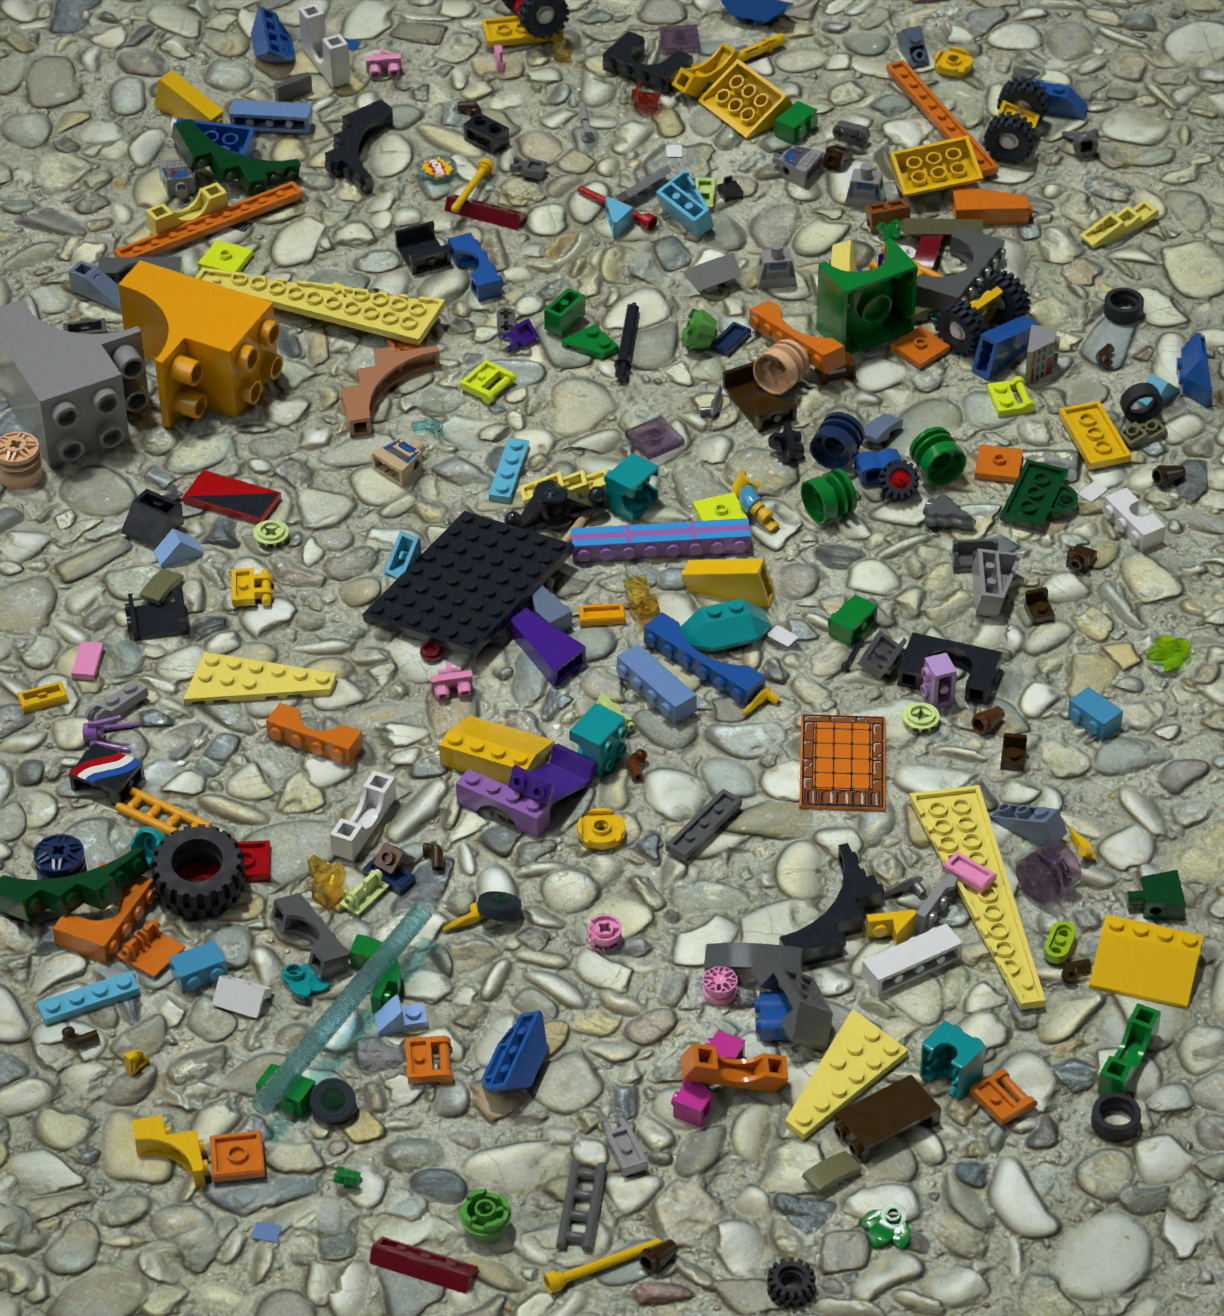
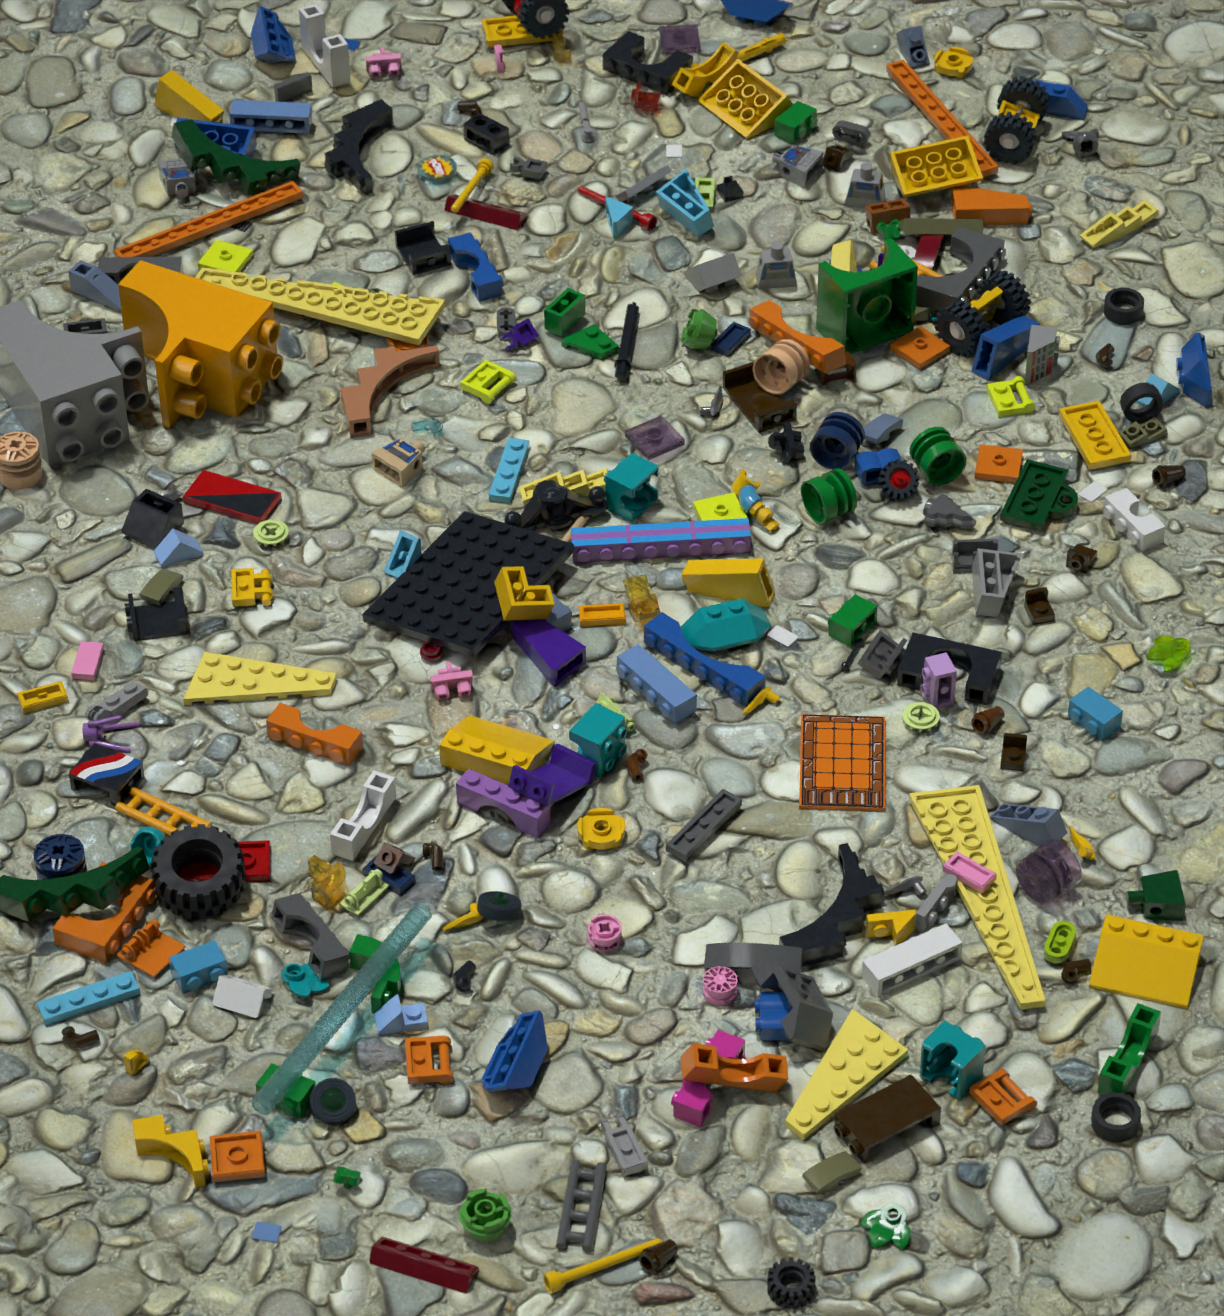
(208, 200): light yellow arch -> none
(461, 976): none -> black arm
(518, 599): none -> yellow brick

